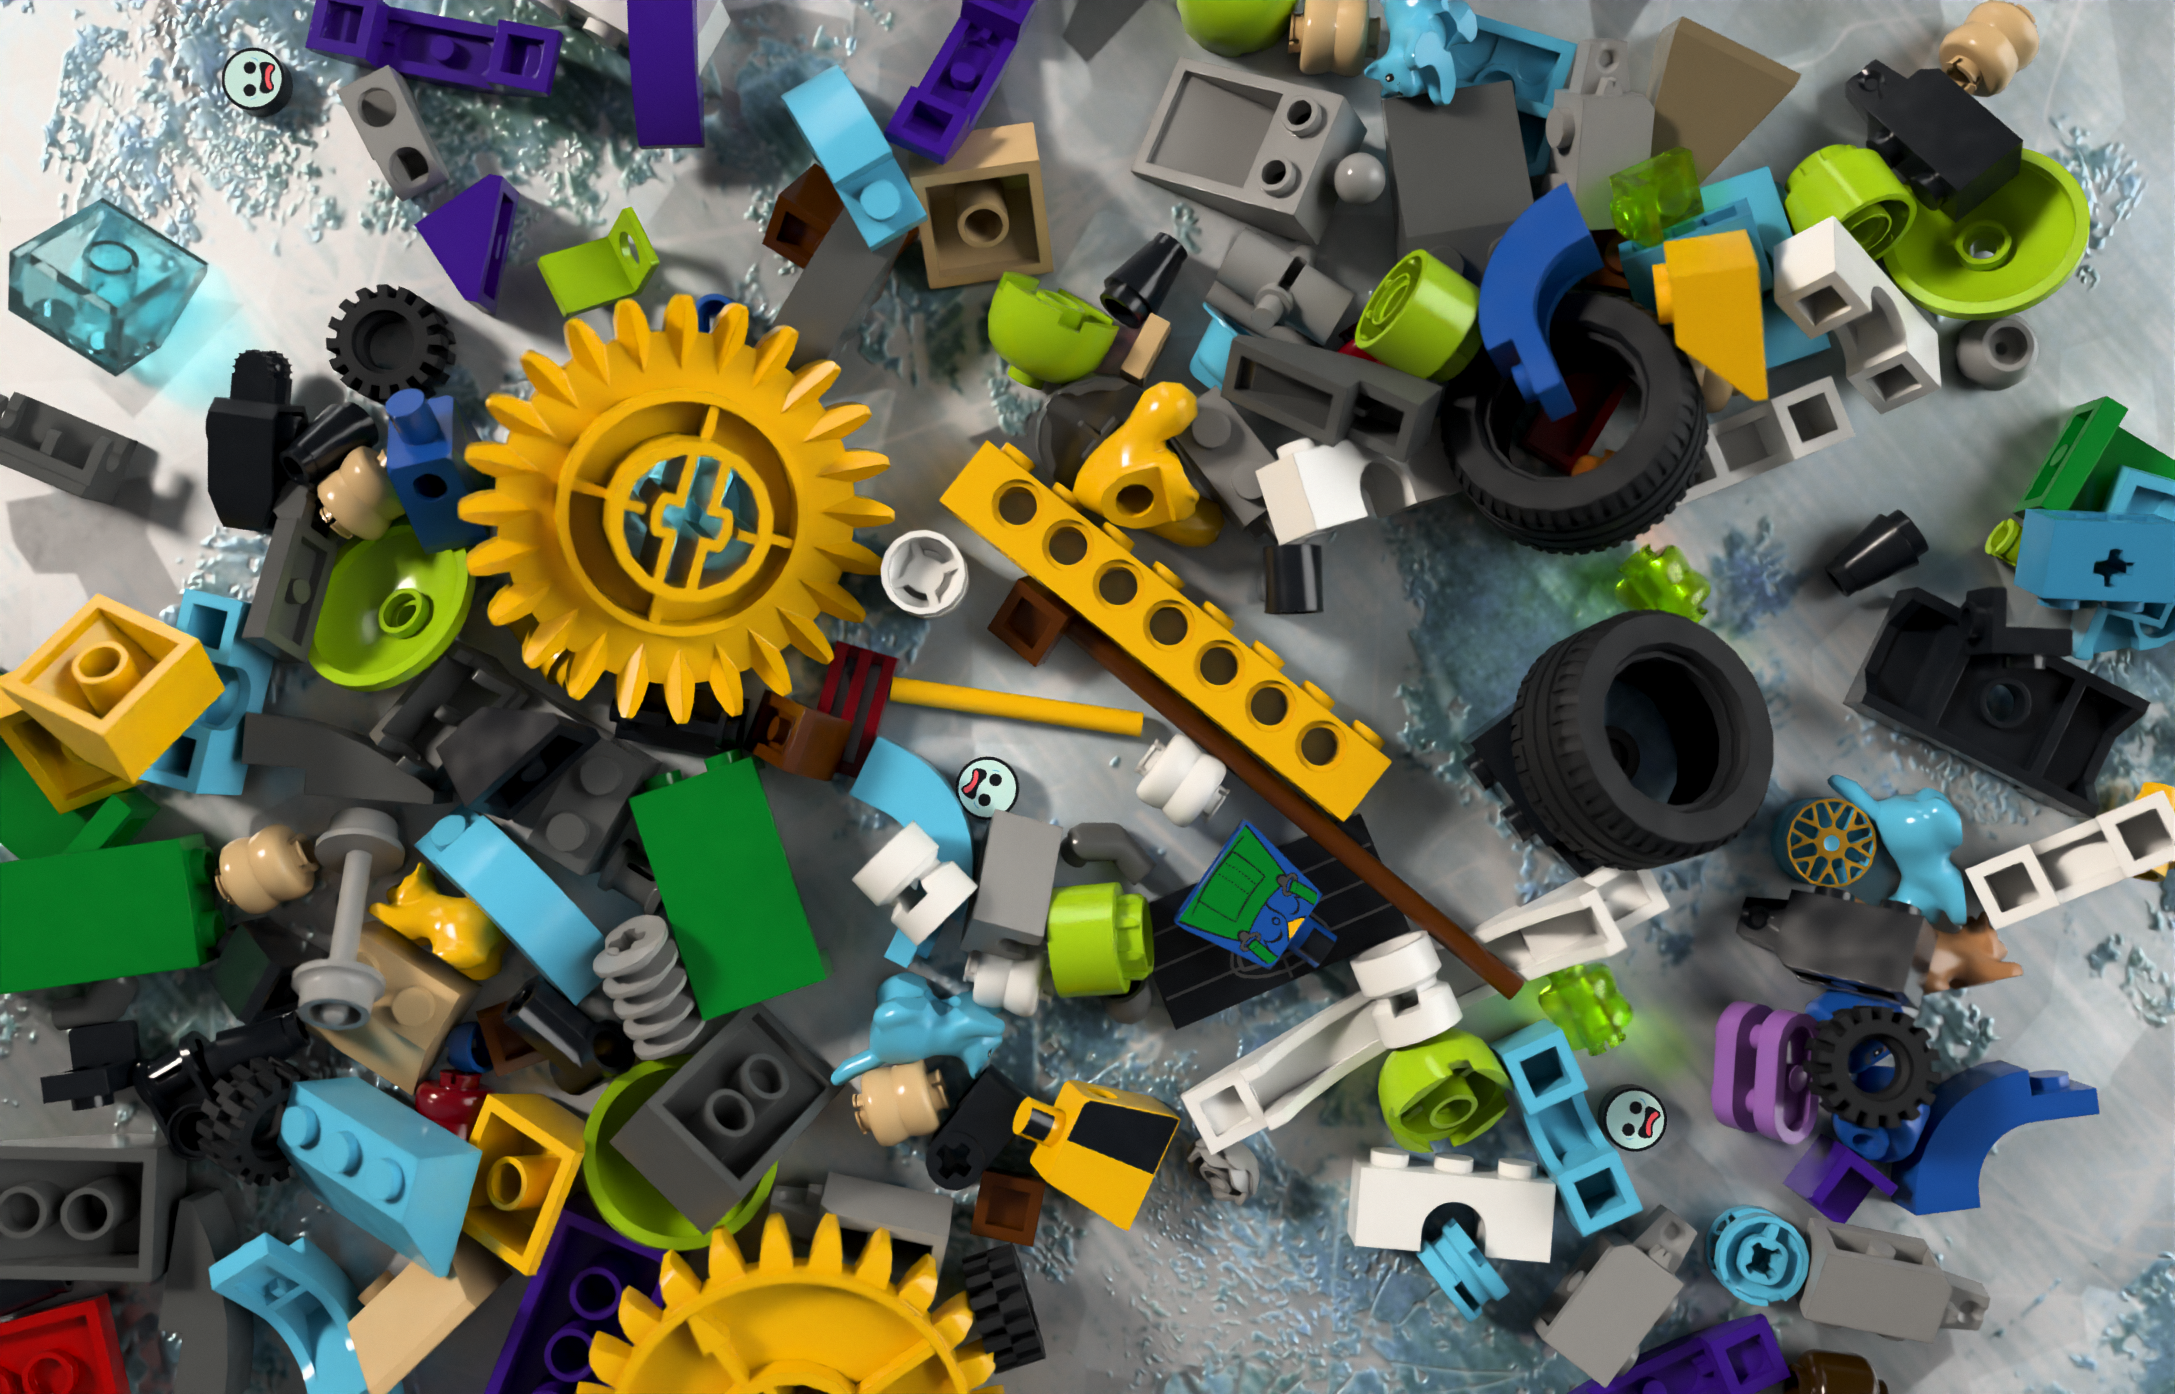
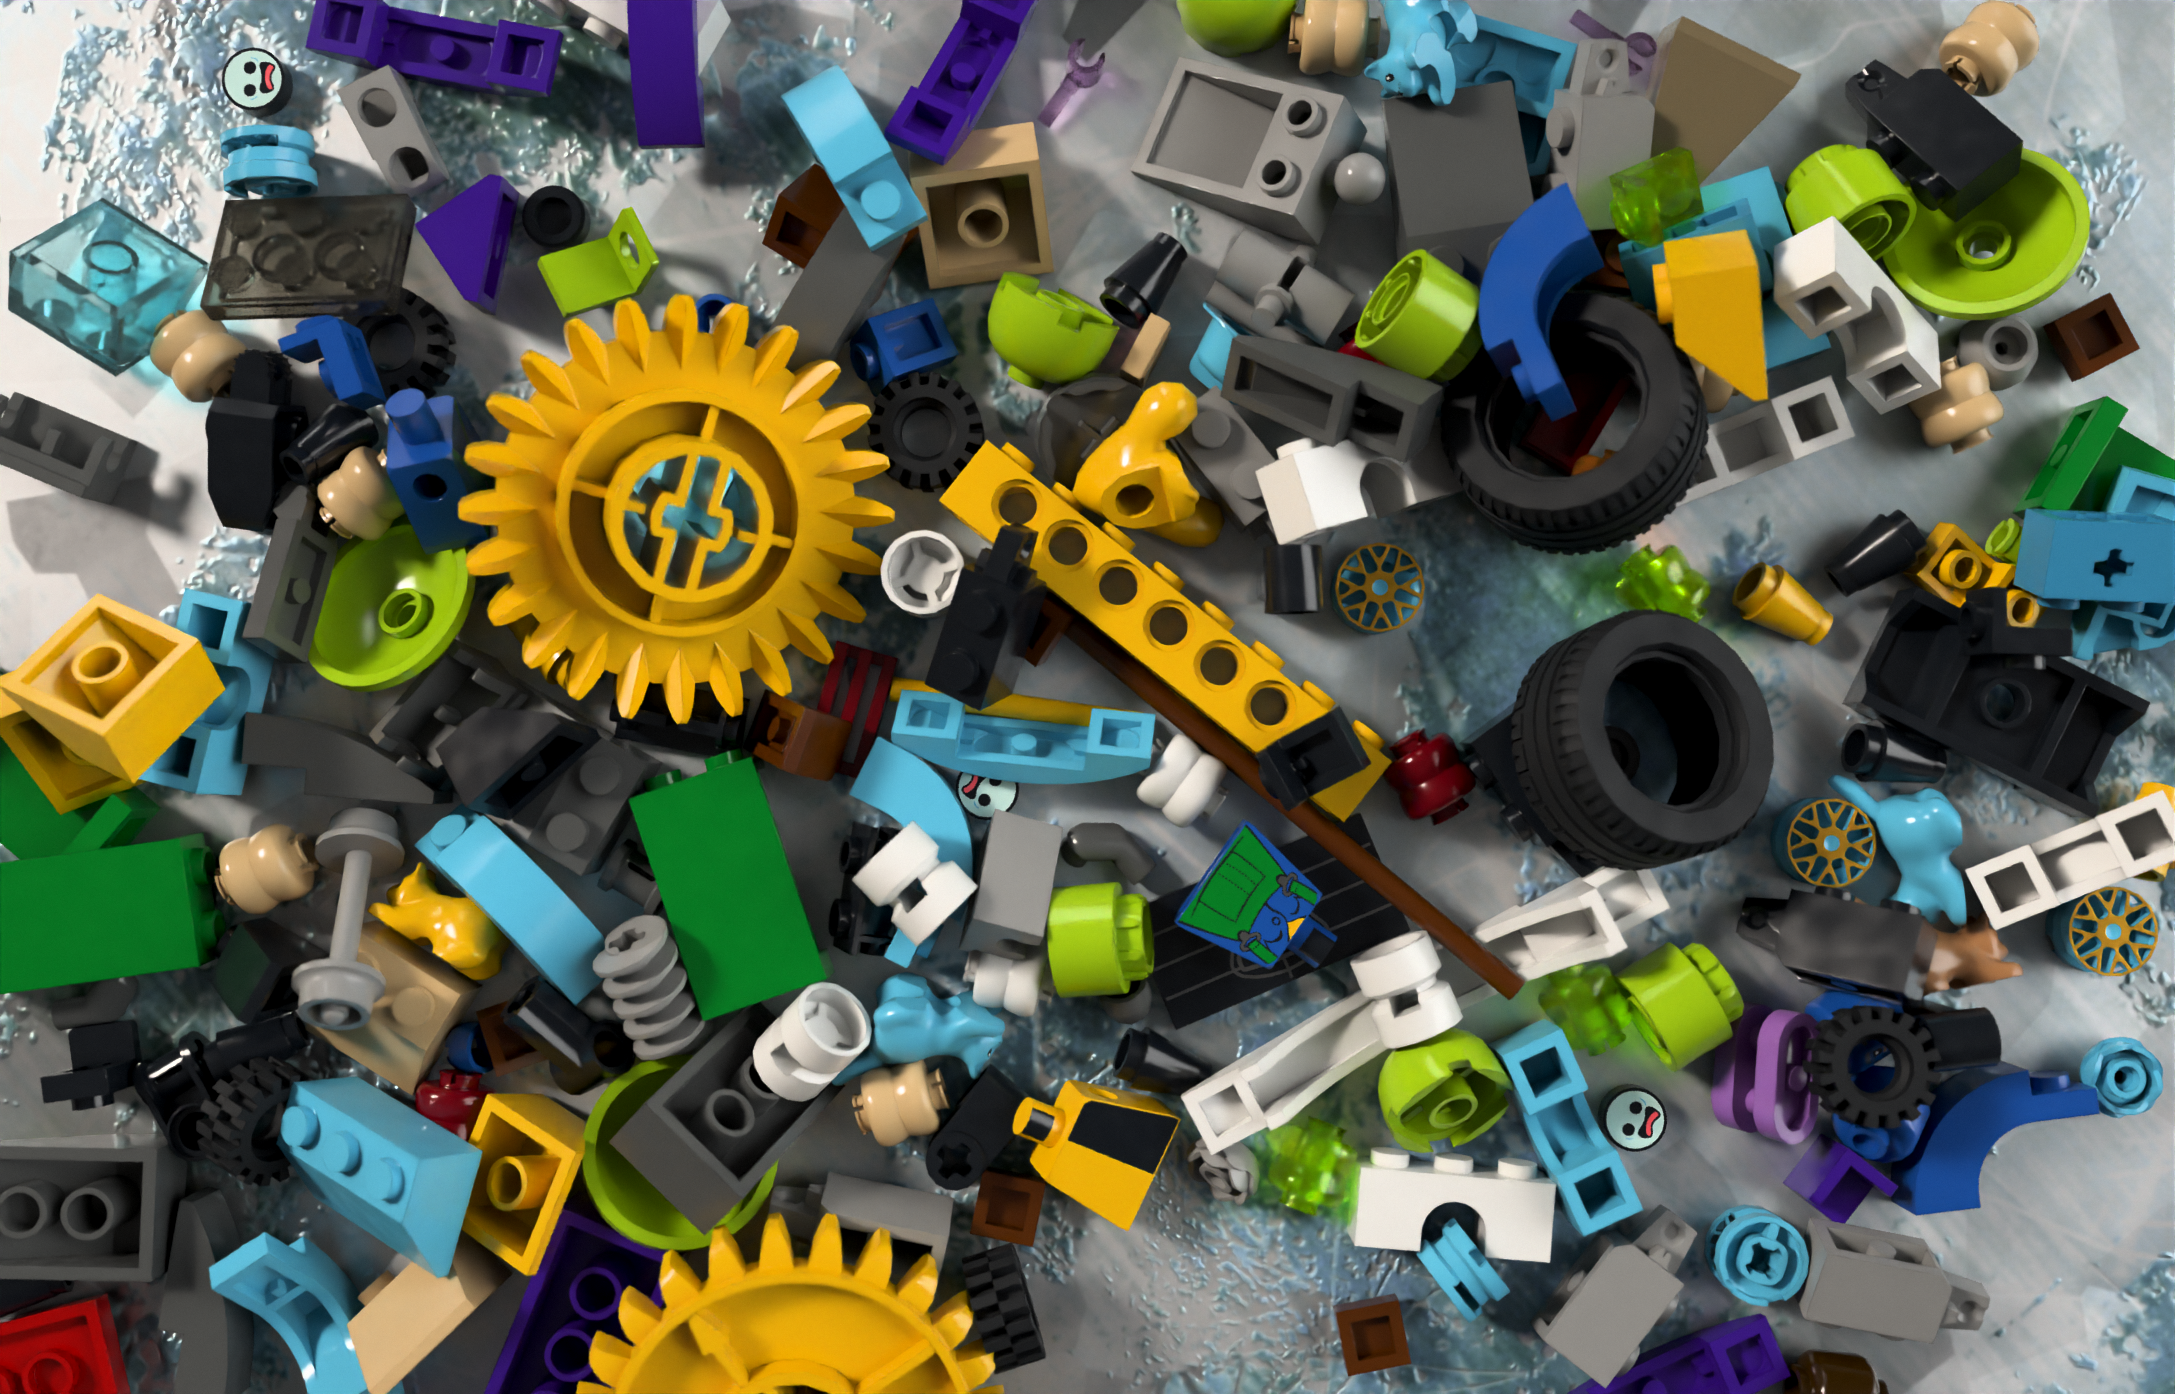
(196, 354): none -> tan piece
(268, 161): none -> medium azure wheel
(309, 257): none -> clear smoke plate
(346, 363): none -> blue bracket
(556, 218): none -> black tile
(812, 1041): none -> white wheel
(854, 915): none -> black hinge
(901, 344): none -> blue bracket
(920, 394): none -> black tyre
(989, 622): none -> black hinge
(1022, 750): none -> medium azure slope
(1075, 78): none -> clear purple hand
(1157, 1064): none -> black cone
(1311, 759): none -> black bracket
(1312, 1166): none -> clear neon green piece
(1371, 1334): none -> reddish brown plate
(1376, 588): none -> wheel
(1429, 776): none -> dark red piece
(1639, 41): none -> clear purple hand
(1681, 1002): none -> lime piece
(1780, 603): none -> yellow cone
(1890, 755): none -> black cone
(1960, 409): none -> tan piece
(1960, 565): none -> yellow slope
(1962, 1036): none -> black piece
(2091, 337): none -> reddish brown plate
(2103, 931): none -> medium azure wheel
(2140, 1076): none -> medium azure plate

